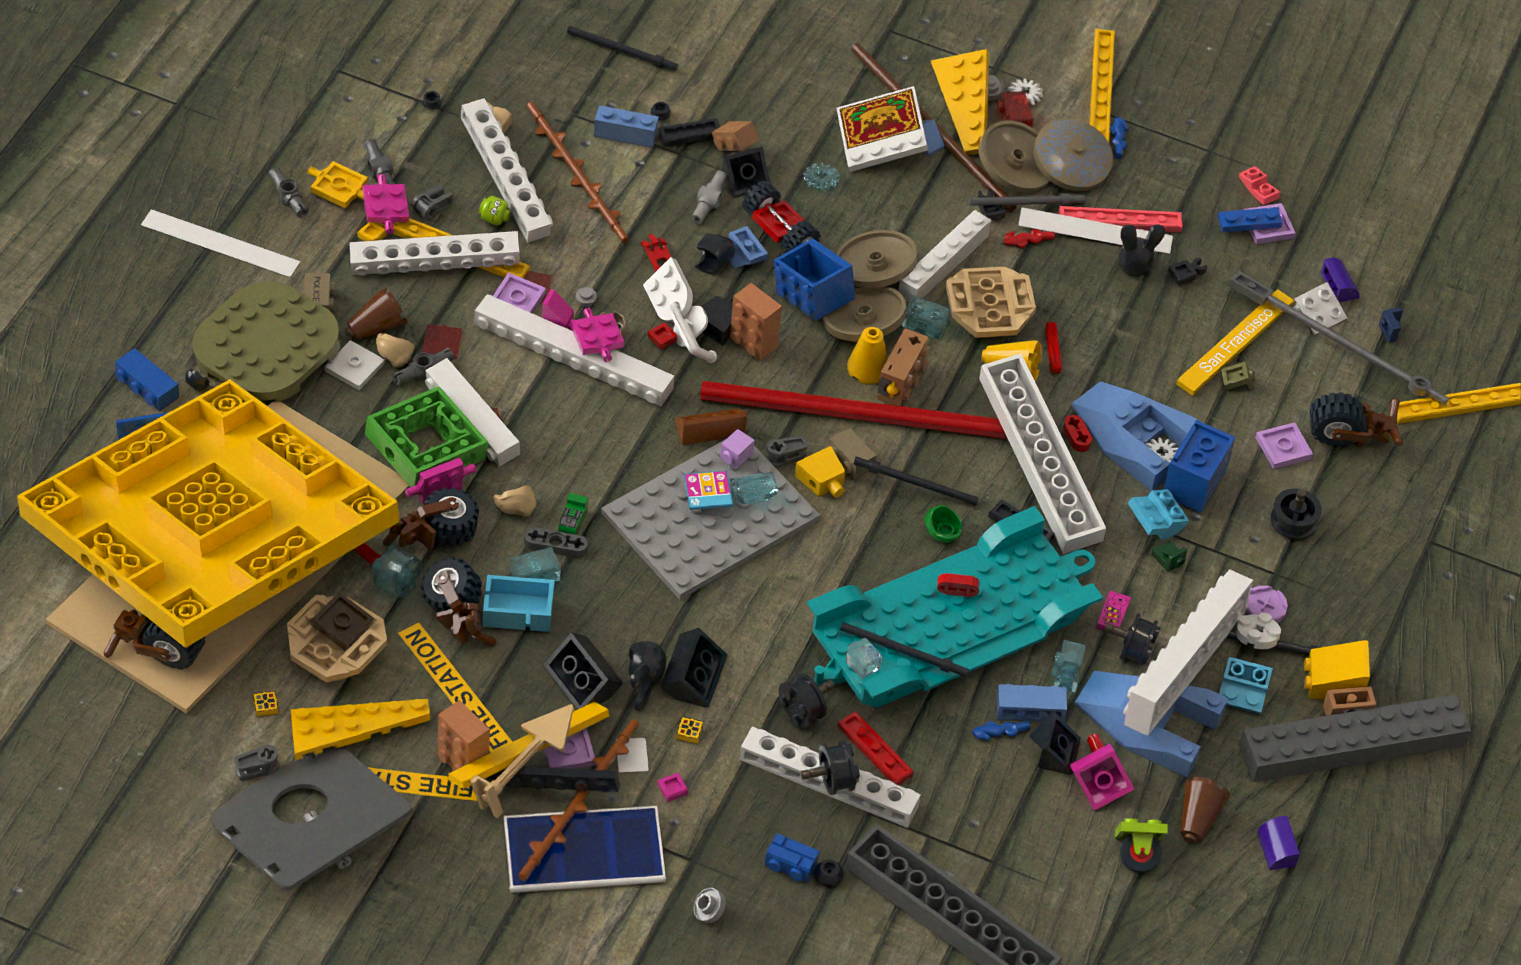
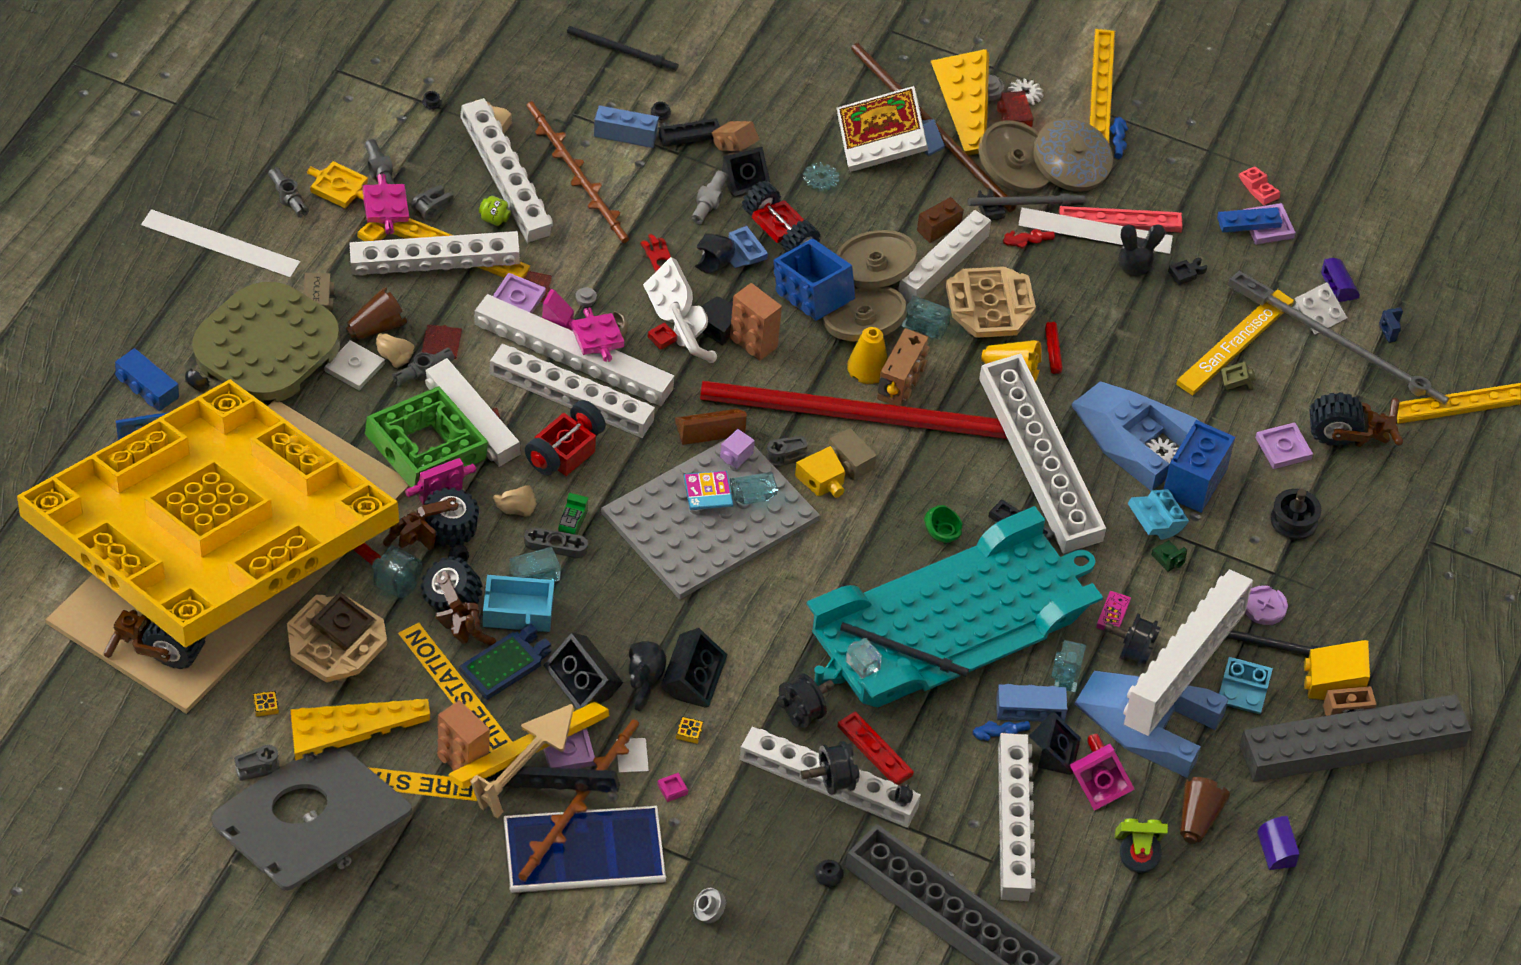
(459, 552): none -> black plate
(505, 662): none -> tile
(566, 440): none -> brick
(569, 388): none -> white brick
(791, 858): blue brick -> none
(875, 467): black bar -> none
(903, 795): none -> black plate
(940, 219): none -> reddish brown brick
(958, 585): red beam -> none
(1015, 886): none -> white brick
(1074, 434): red beam -> none
(1258, 630): white plate -> none

